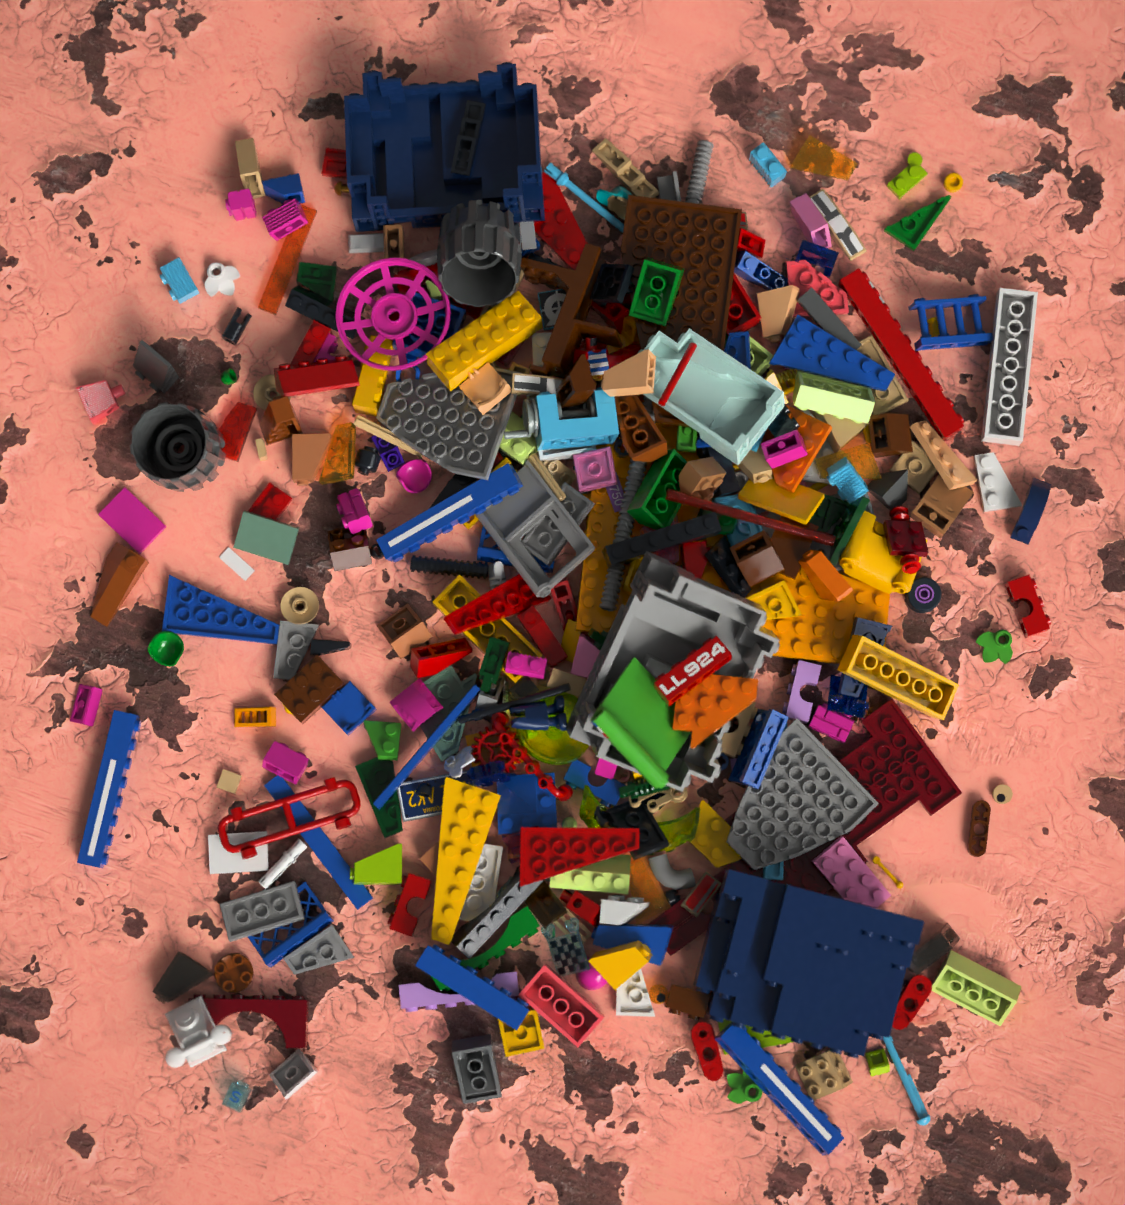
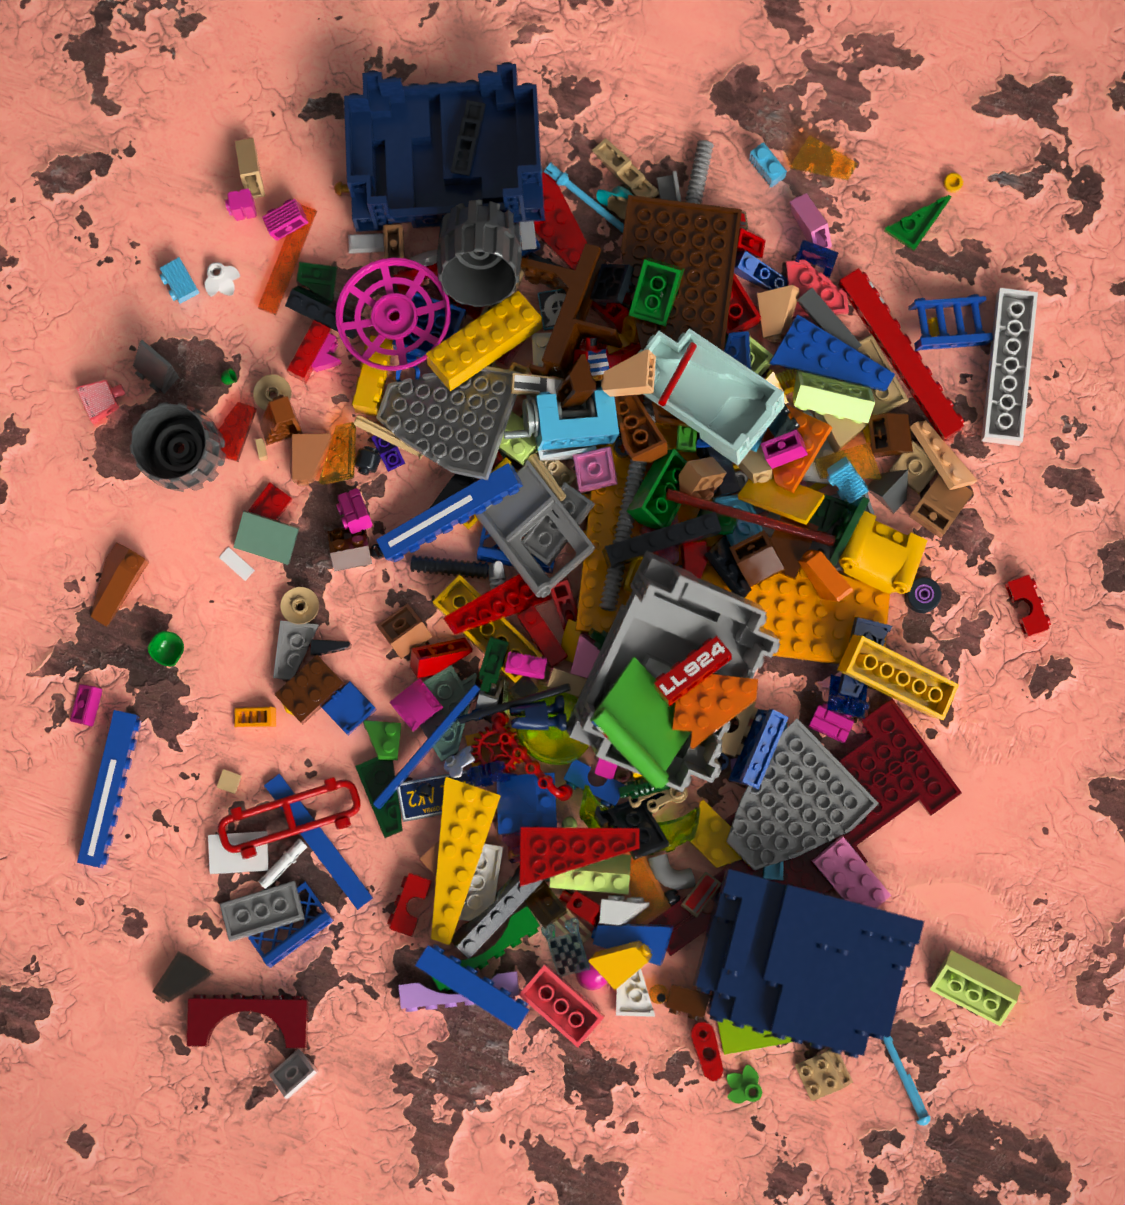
(132, 520): dark pink tile -> none
(195, 1034): white piece -> none
(205, 615): blue wing -> none
(233, 973): dark orange dish -> none
(234, 329): black hinge -> none
(237, 1096): clear light blue brick -> none
(284, 188): blue slope -> none
(285, 762): dark pink brick -> none
(315, 376): red slope -> none
(318, 952): light grey wing -> none
(334, 163): red plate -> none
(379, 868): lime slope -> none
(414, 475): dark pink helmet -> none
(433, 291): yellowish green slope -> none
(476, 1068): dark grey slope -> none
(485, 388): light nougat piece -> none
(525, 1039): yellow plate -> none
(616, 495): medium lavender sticker -> none
(777, 601): yellow wing -> none
(780, 1088): blue brick -> none
(804, 674): lavender arch -> none
(839, 227): slope -> none
(876, 860): yellow hinge -> none
(877, 1062): lime slope -> none
(904, 1016): red piece -> none
(905, 539): dark red plate -> none
(908, 177): lime hinge -> none
(933, 949): clear smoke slope -> none
(975, 813): reddish brown beam -> none
(993, 648): bright green plate -> none
(994, 485): white wing -> none
(1002, 794): tan tile -> none
(1031, 511): dark blue arch -> none

